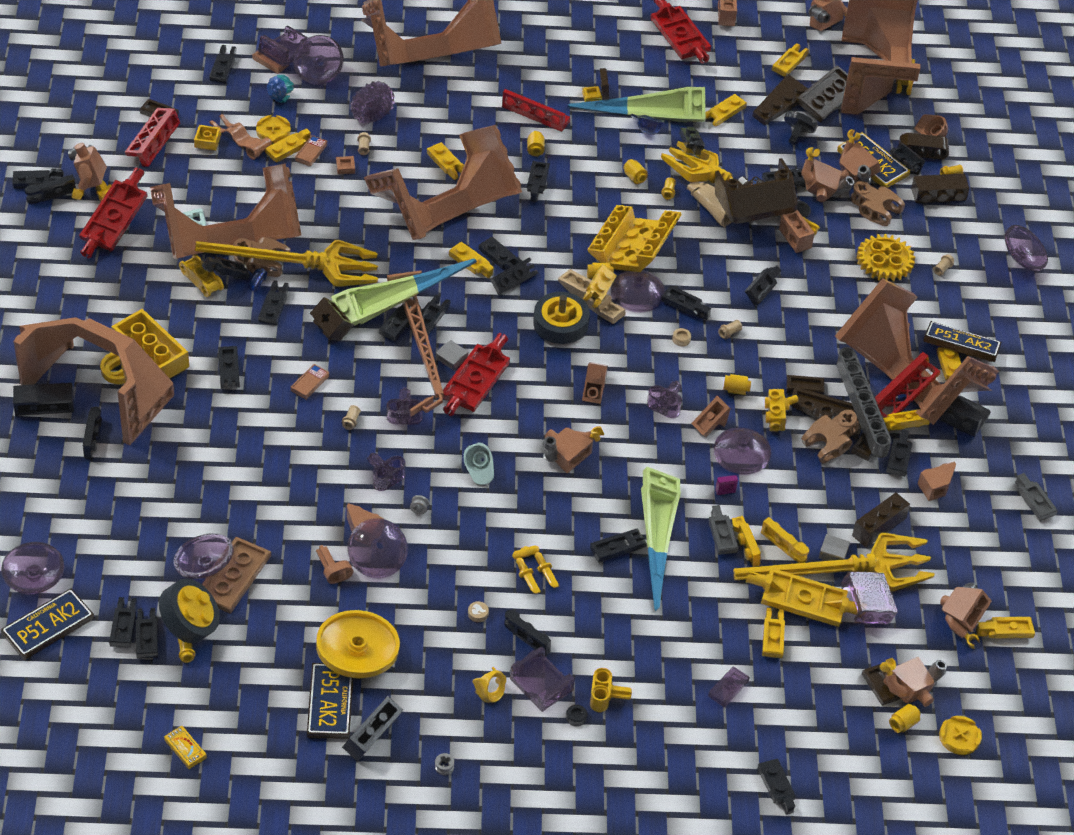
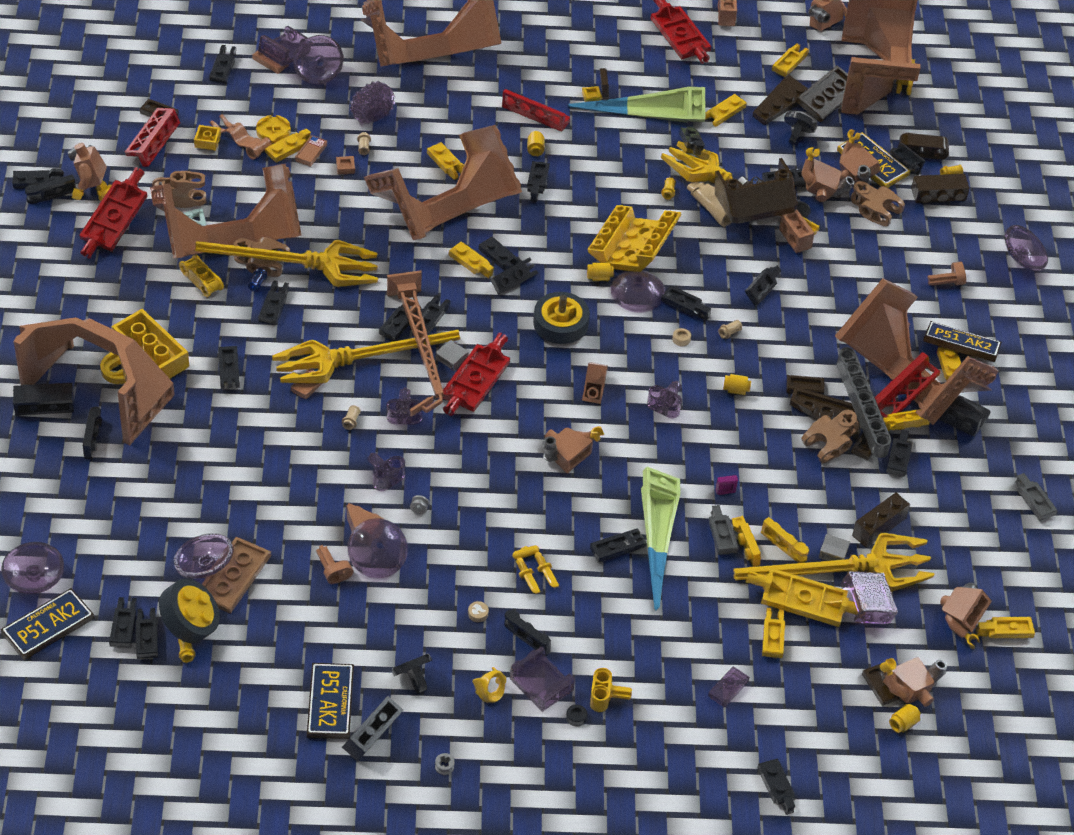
(184, 188): none -> medium nougat piece
(185, 747): yellow tile -> none
(226, 267): black hinge -> none
(278, 88): blue piece -> none
(328, 359): none -> yellow piece
(331, 319): dark brown brick -> none
(357, 644): yellow dish -> none
(369, 301): yellowish green plate -> none
(414, 672): none -> black tile
(480, 471): light aqua cap -> none
(578, 284): tan slope -> none
(599, 285): yellow hinge -> none
(635, 171): yellow brick -> none
(648, 124): clear blue cap -> none
(714, 414): nougat slope -> none
(742, 450): clear purple dish -> none
(777, 406): yellow brick -> none
(885, 257): yellow gear -> none
(932, 125): nougat cap -> none
(936, 481): nougat slope -> none
(946, 262): tan pin -> none
(956, 276): none -> nougat piece
(960, 735): yellow tile -> none

